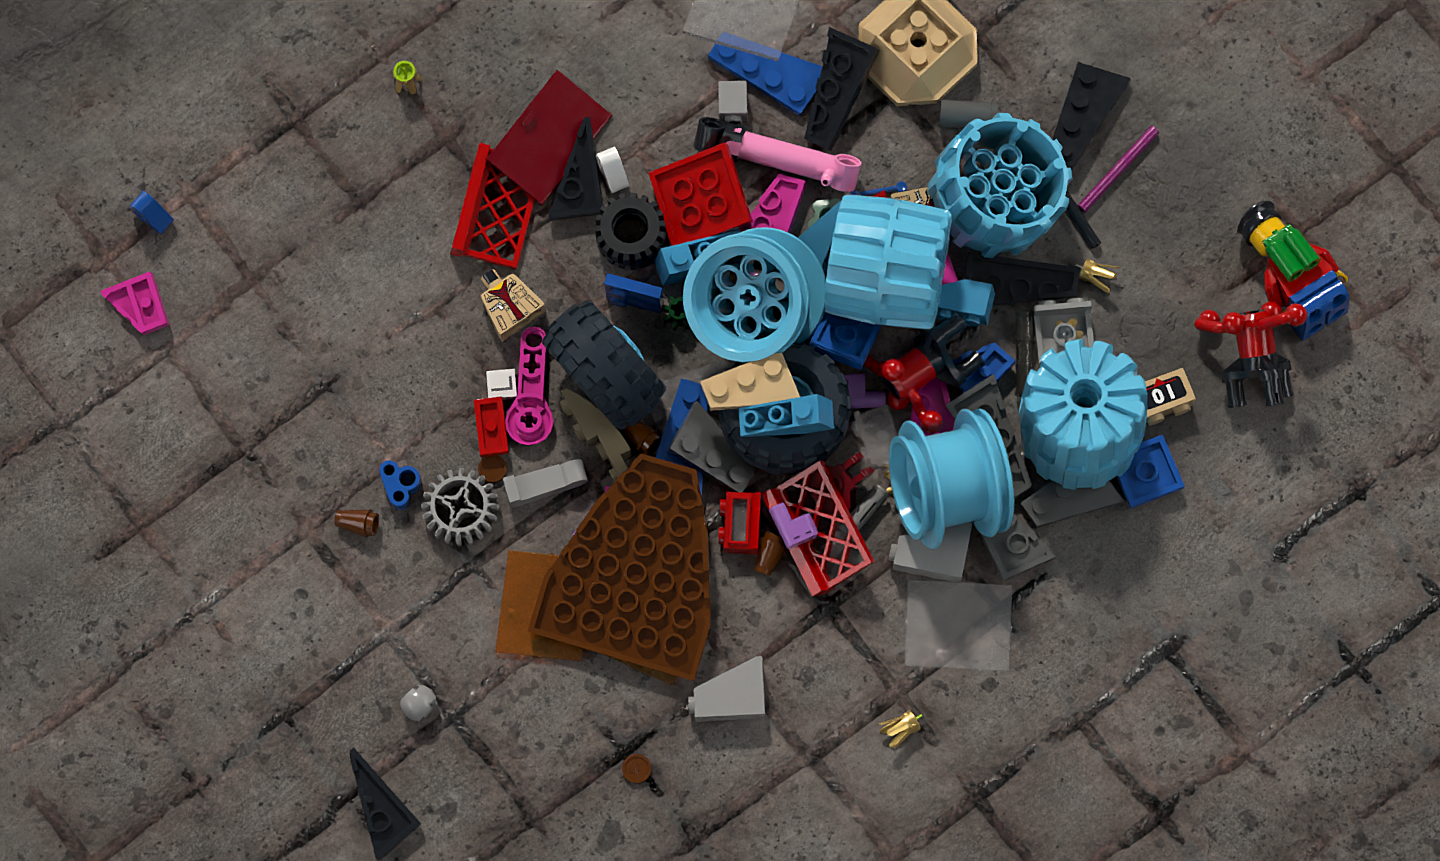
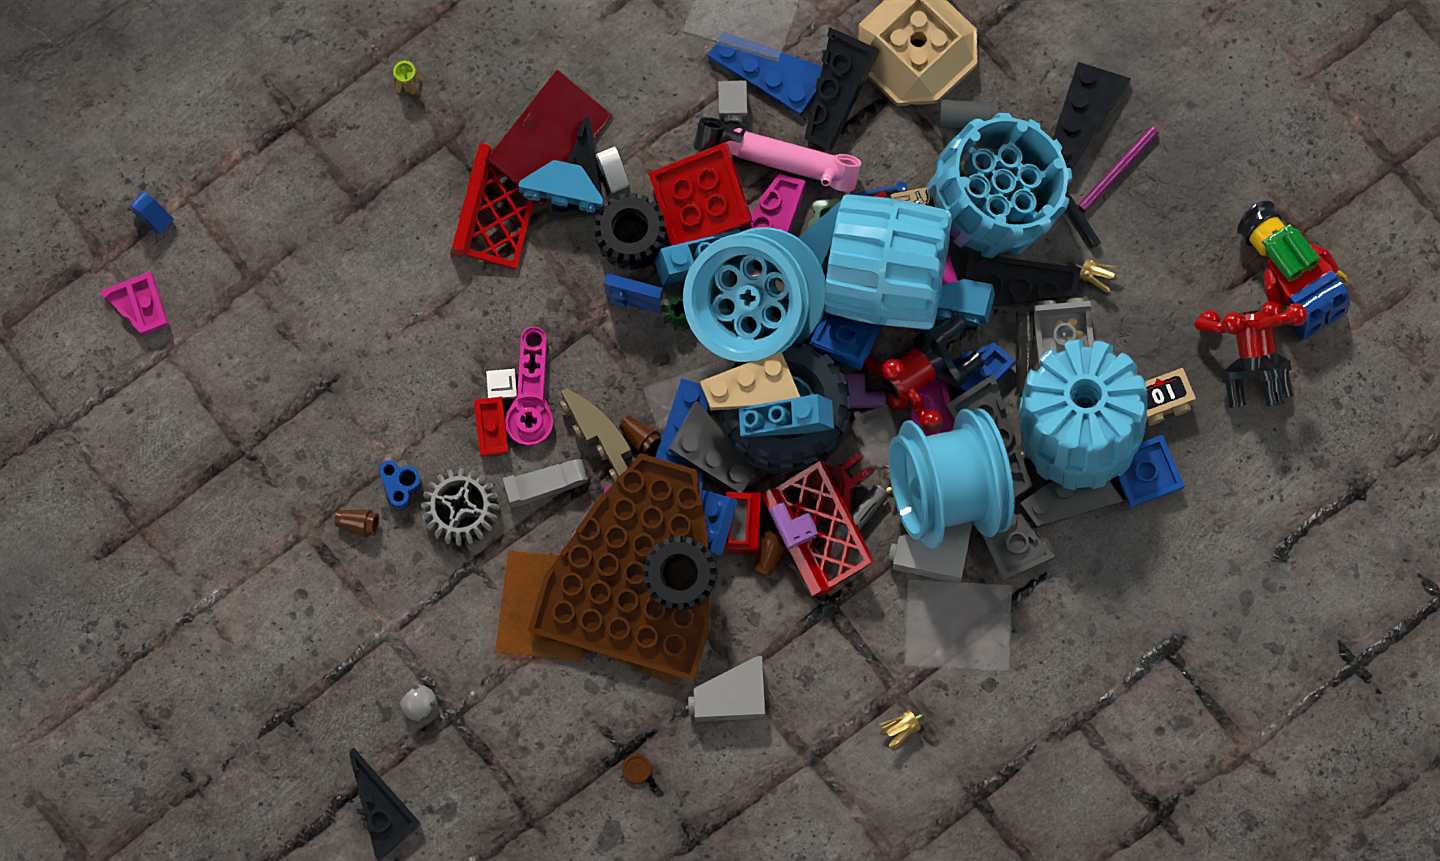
(492, 468): reddish brown piece -> none
(509, 303): tan torso -> none
(563, 185): none -> dark azure slope
(604, 364): black wheel -> none
(655, 566): none -> black tyre
(718, 516): none -> blue plate

